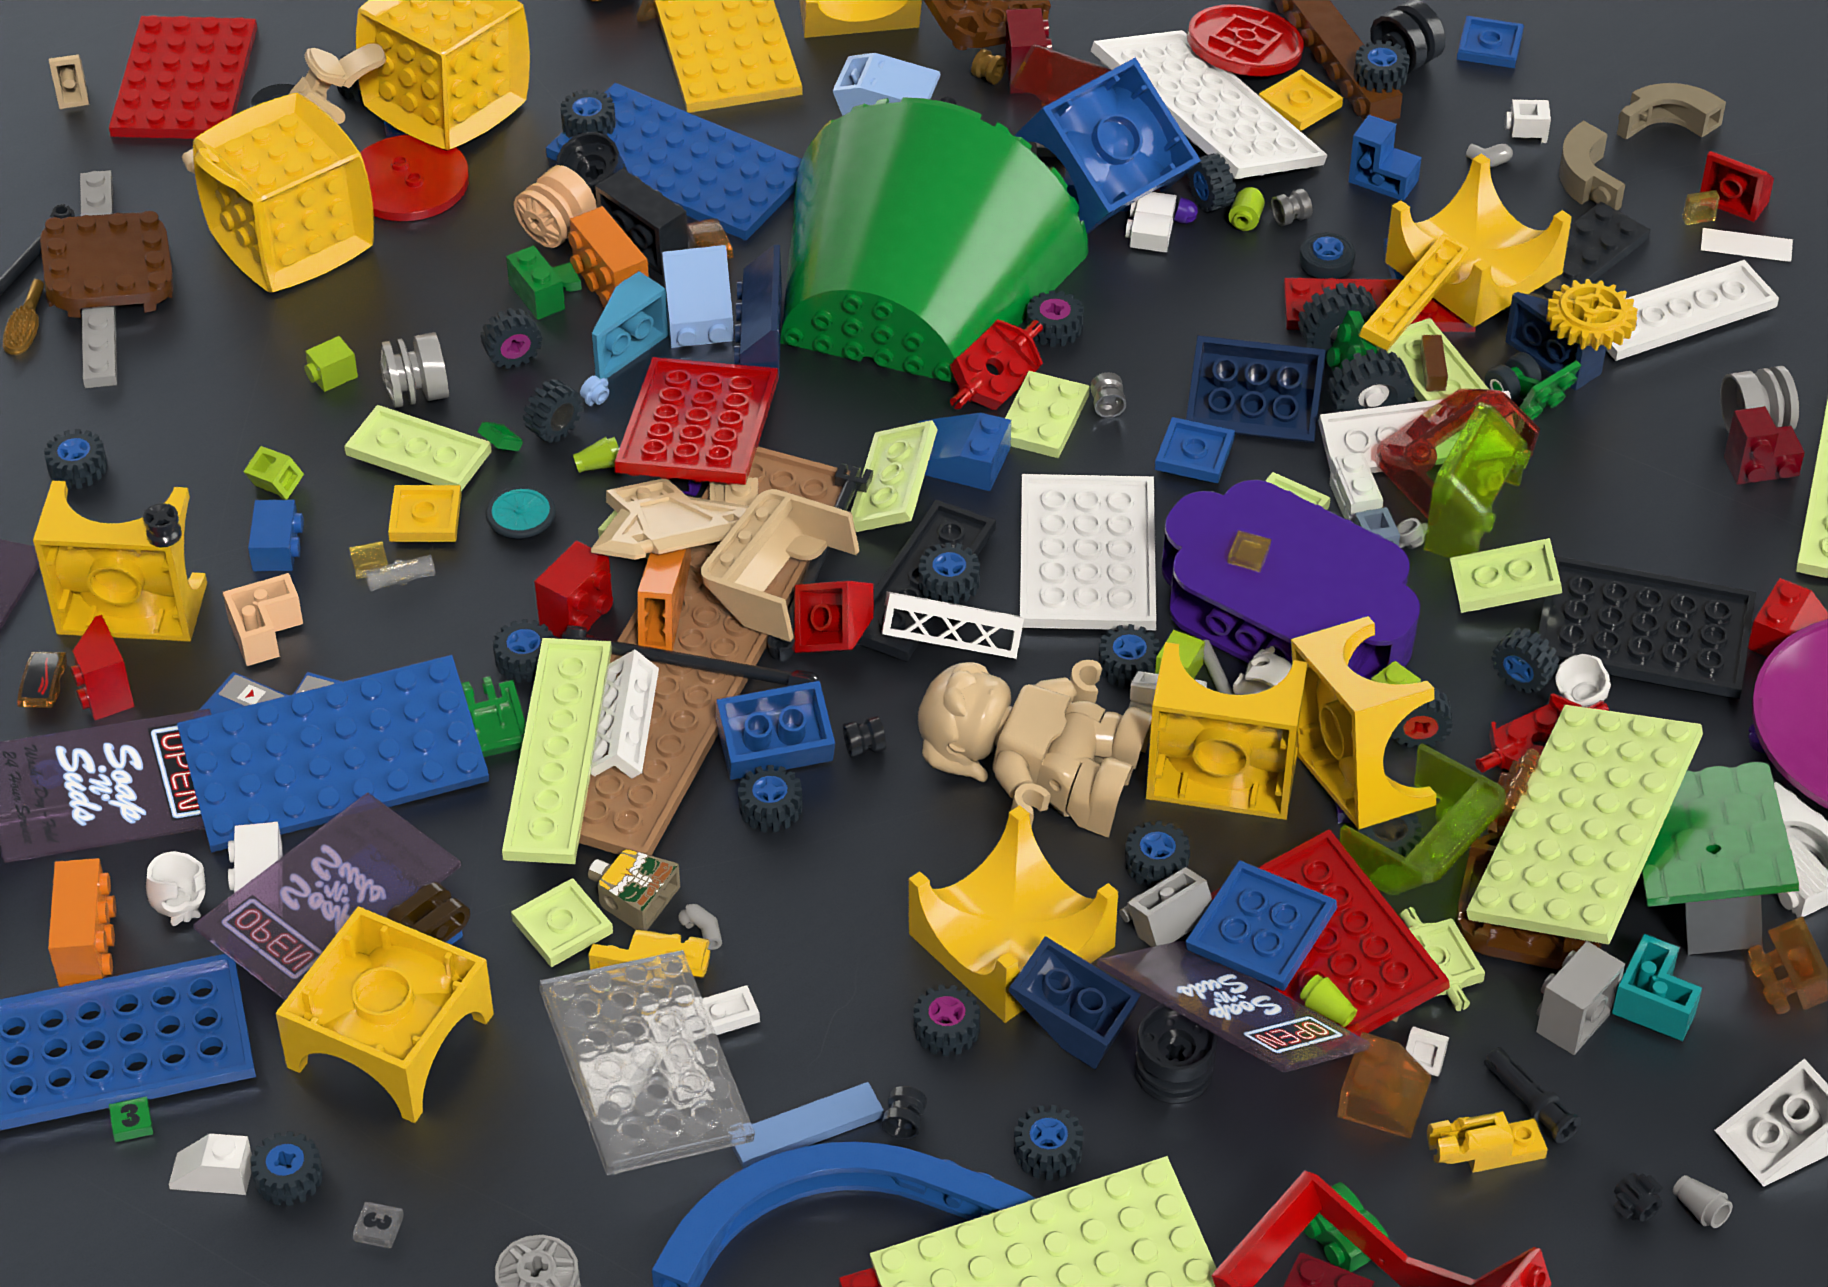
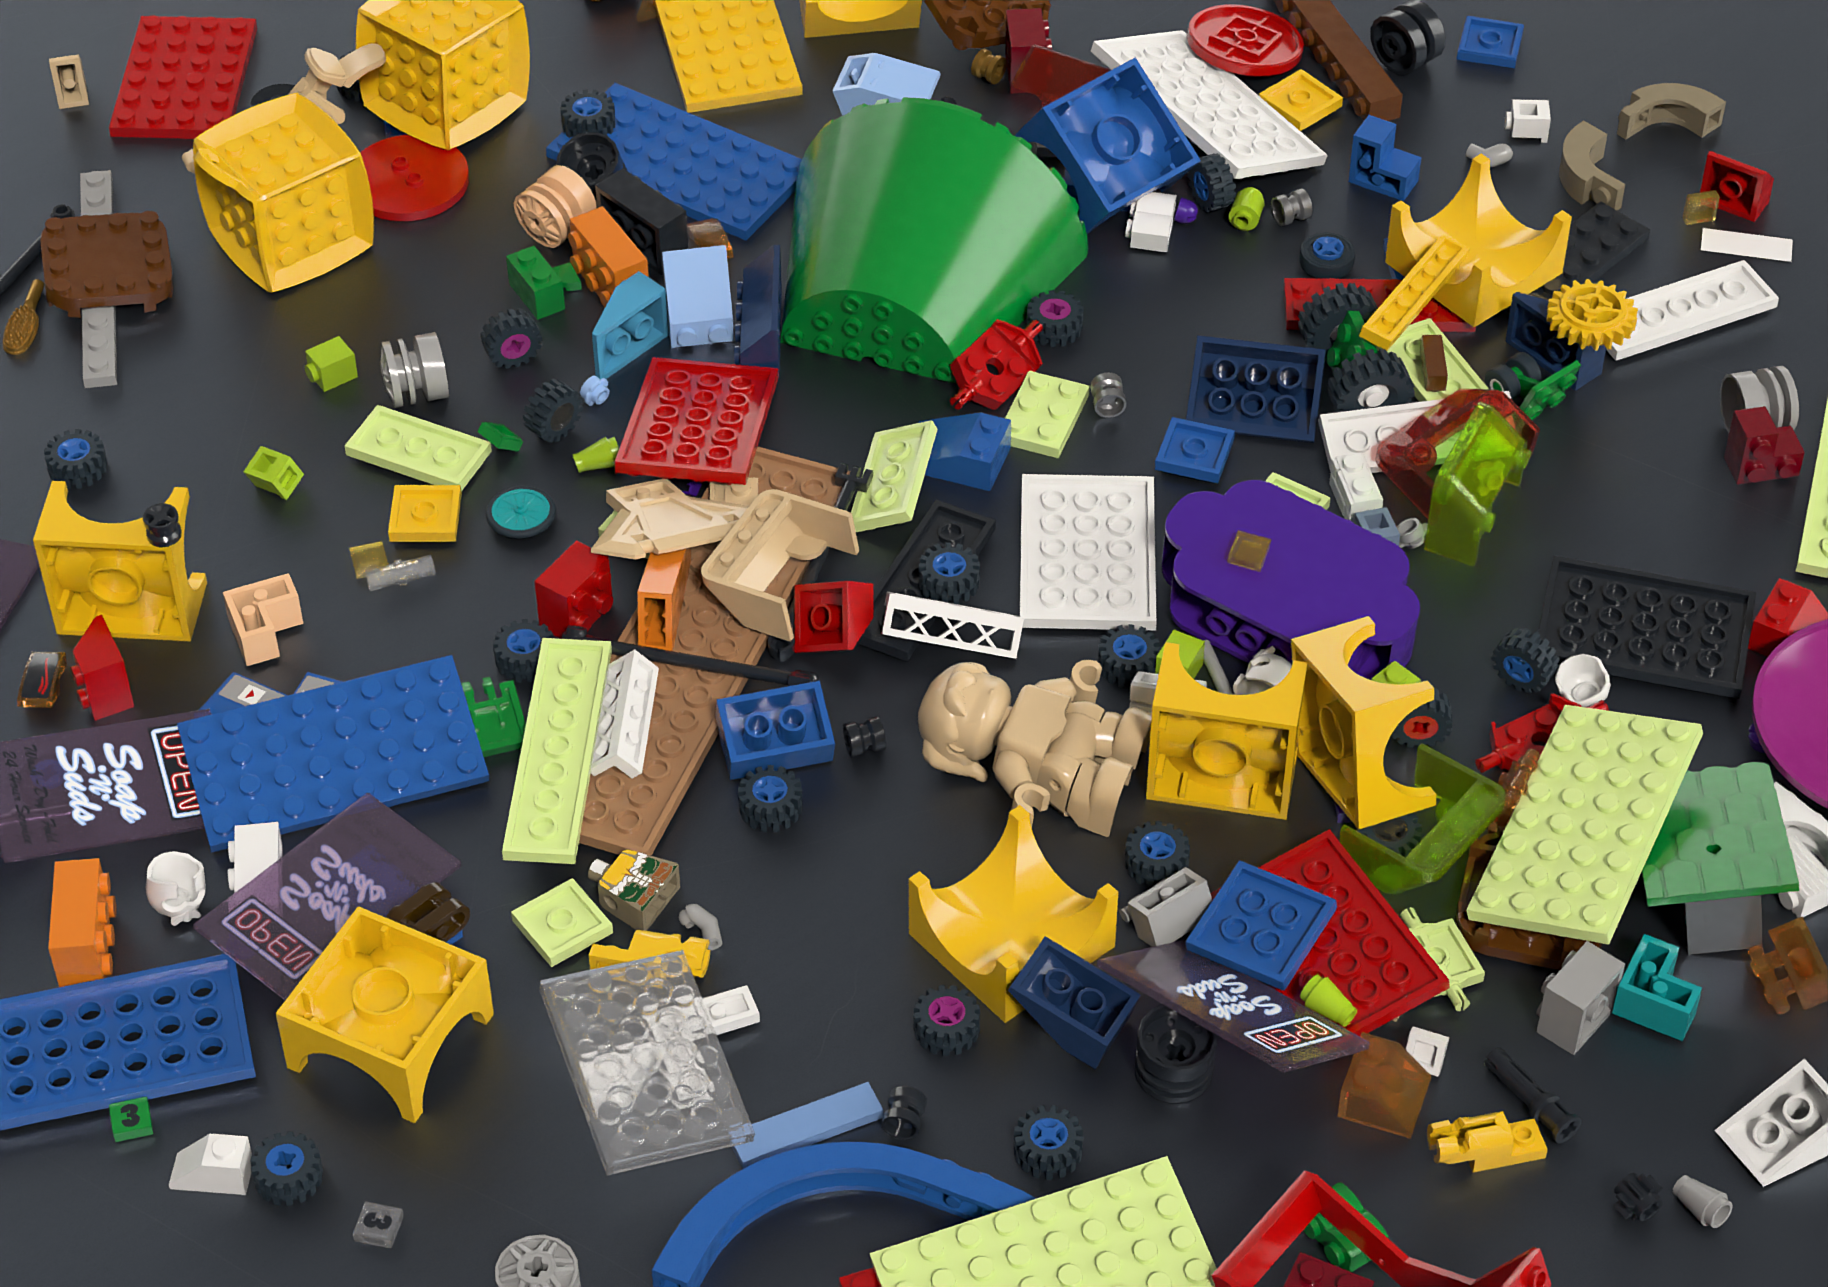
(274, 535): blue brick -> none
(1381, 66): black wheel -> none
(1505, 575): yellowish green plate -> none

